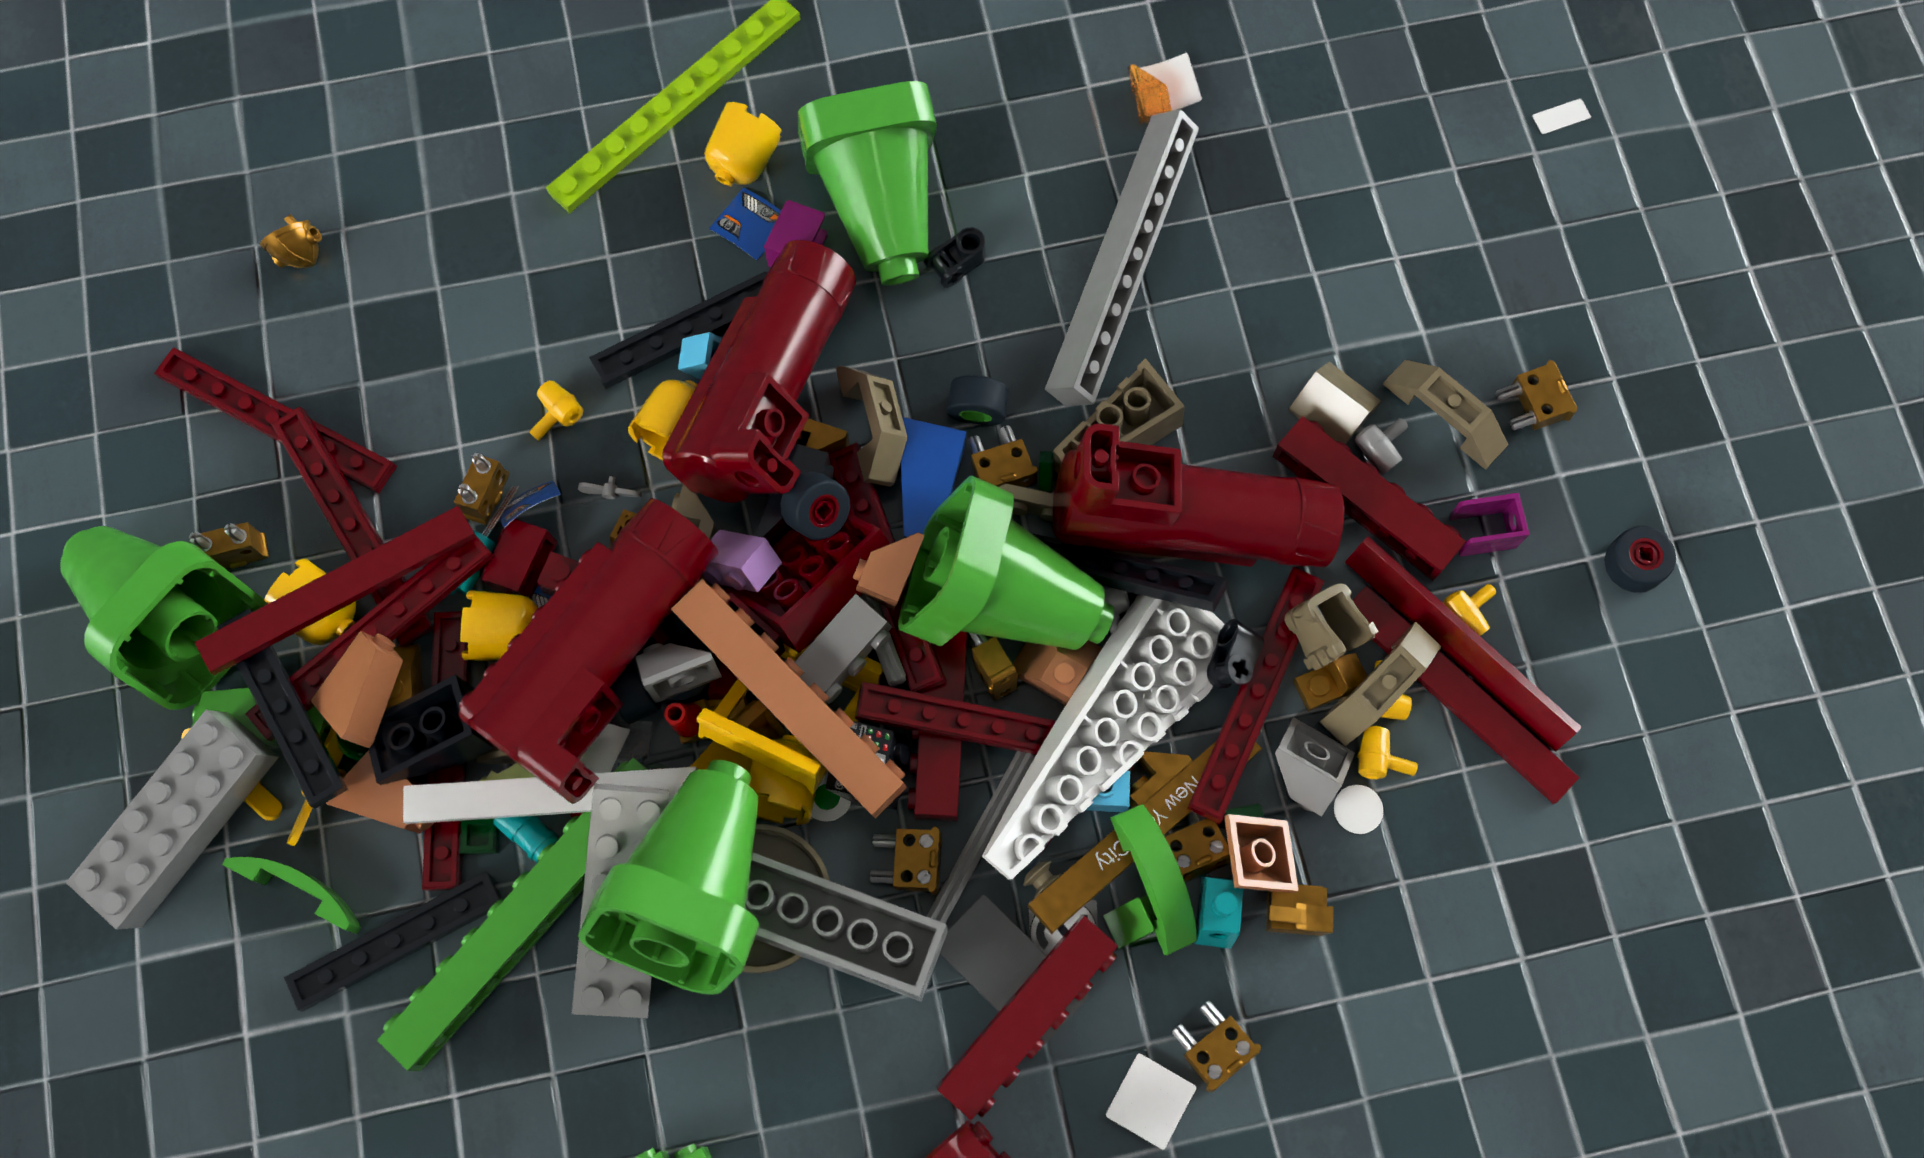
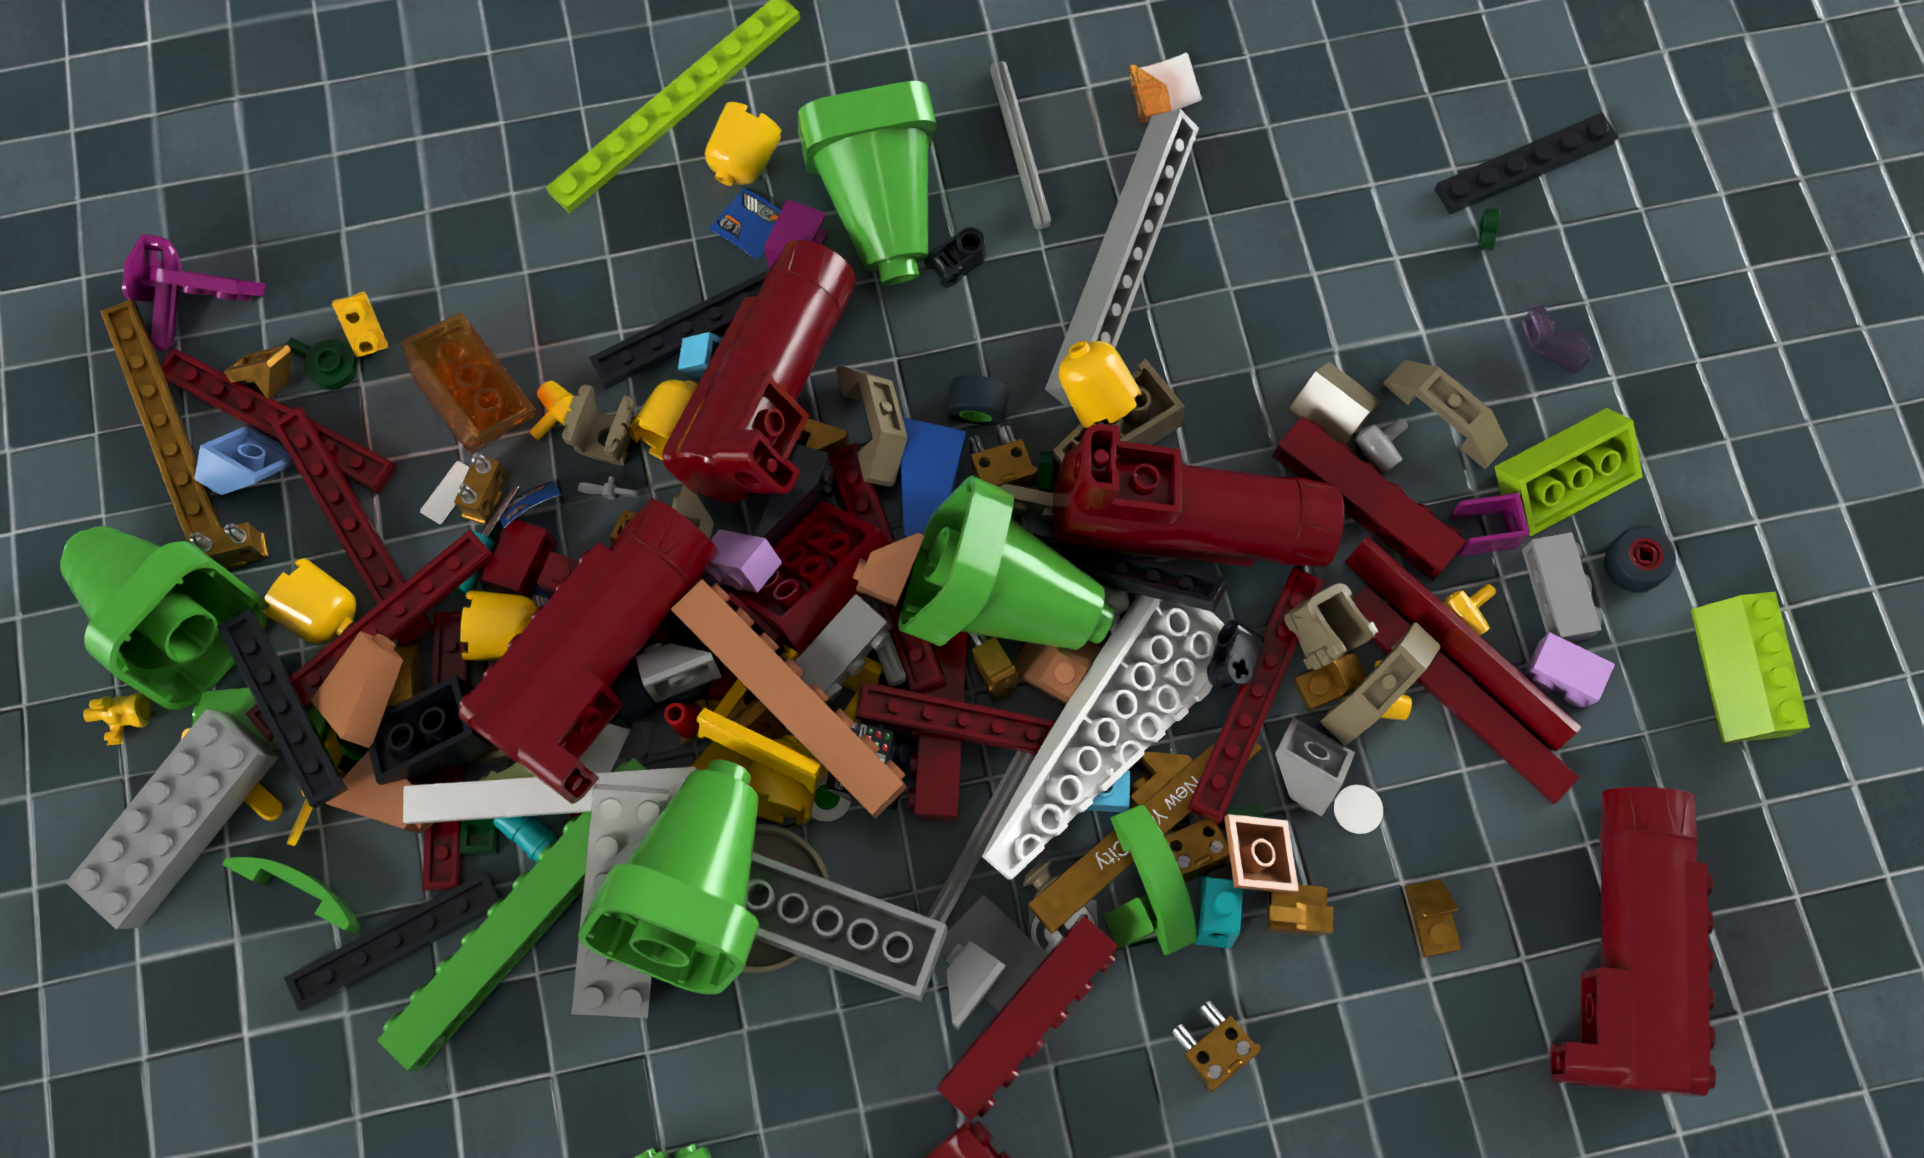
(119, 712): none -> yellow piece
(150, 280): none -> magenta plate
(160, 418): none -> pearl gold tile
(239, 460): none -> medium blue slope
(266, 367): none -> pearl gold slope
(293, 244): pearl gold helmet -> none
(328, 363): none -> dark green piece
(334, 590): dark red tile -> none
(360, 324): none -> yellow hips
(442, 499): none -> white sticker
(466, 383): none -> clear orange windscreen
(586, 425): none -> dark tan piece
(815, 506): black wheel -> none
(920, 859): pearl gold piece -> none
(969, 979): none -> light grey slope
(1020, 145): none -> light grey axle
(1097, 382): none -> yellow cylinder
(1151, 1101): white sticker -> none
(1375, 756): yellow piece -> none
(1432, 917): none -> pearl gold slope
(1487, 229): none -> dark green tile
(1526, 163): none -> black plate
(1542, 397): pearl gold piece -> none
(1561, 116): white sticker -> none
(1562, 587): none -> light grey brick
(1563, 349): none -> clear purple slope
(1568, 671): none -> lavender brick
(1572, 468): none -> lime slope
(1652, 996): none -> dark red piece
(1750, 668): none -> lime slope

